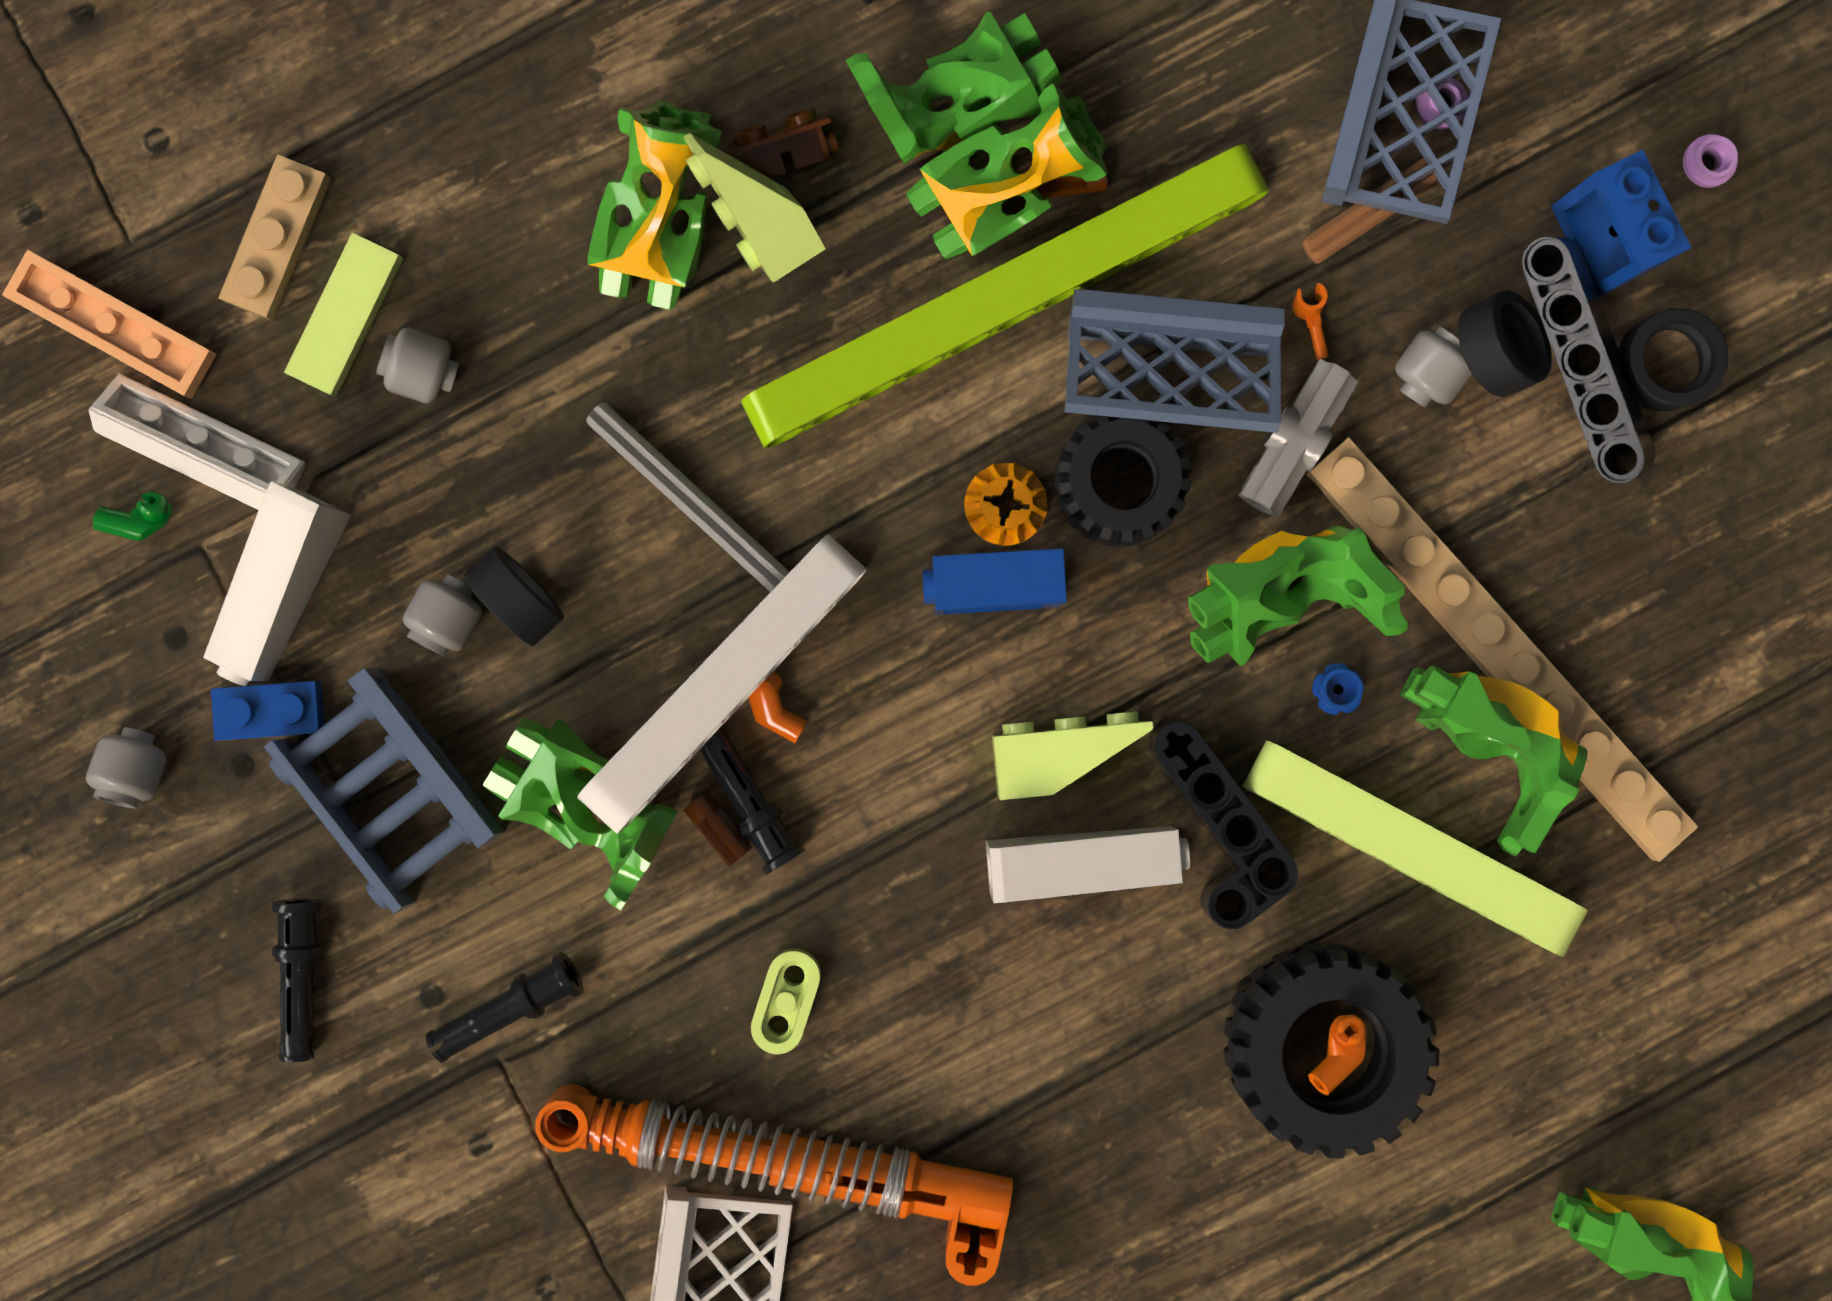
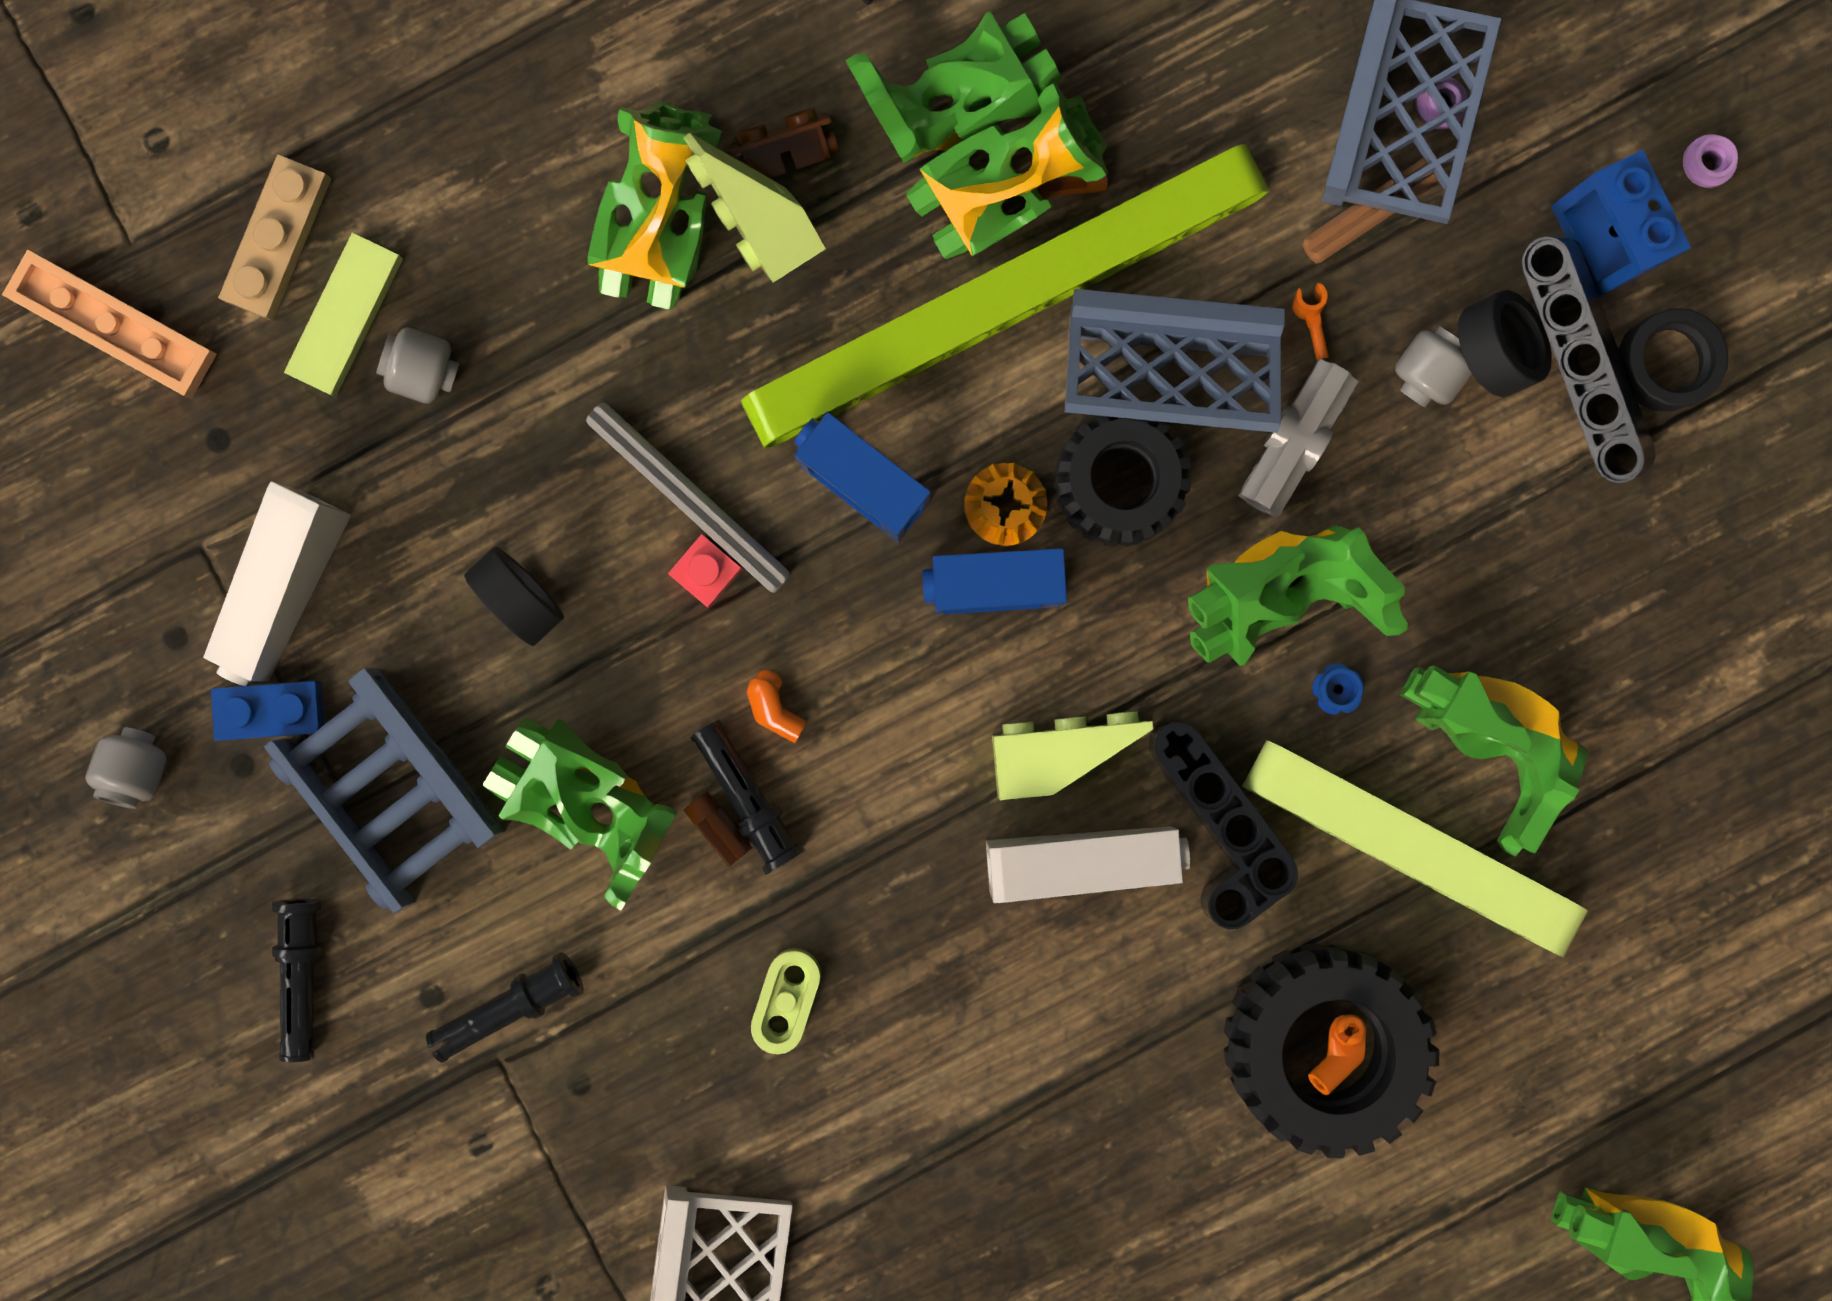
(138, 523): green arm -> none
(191, 442): white slope -> none
(442, 615): light grey head -> none
(705, 571): none -> coral plate
(721, 684): white beam -> none
(861, 476): none -> blue window
(889, 1182): orange piece -> none
(1498, 643): tan plate -> none

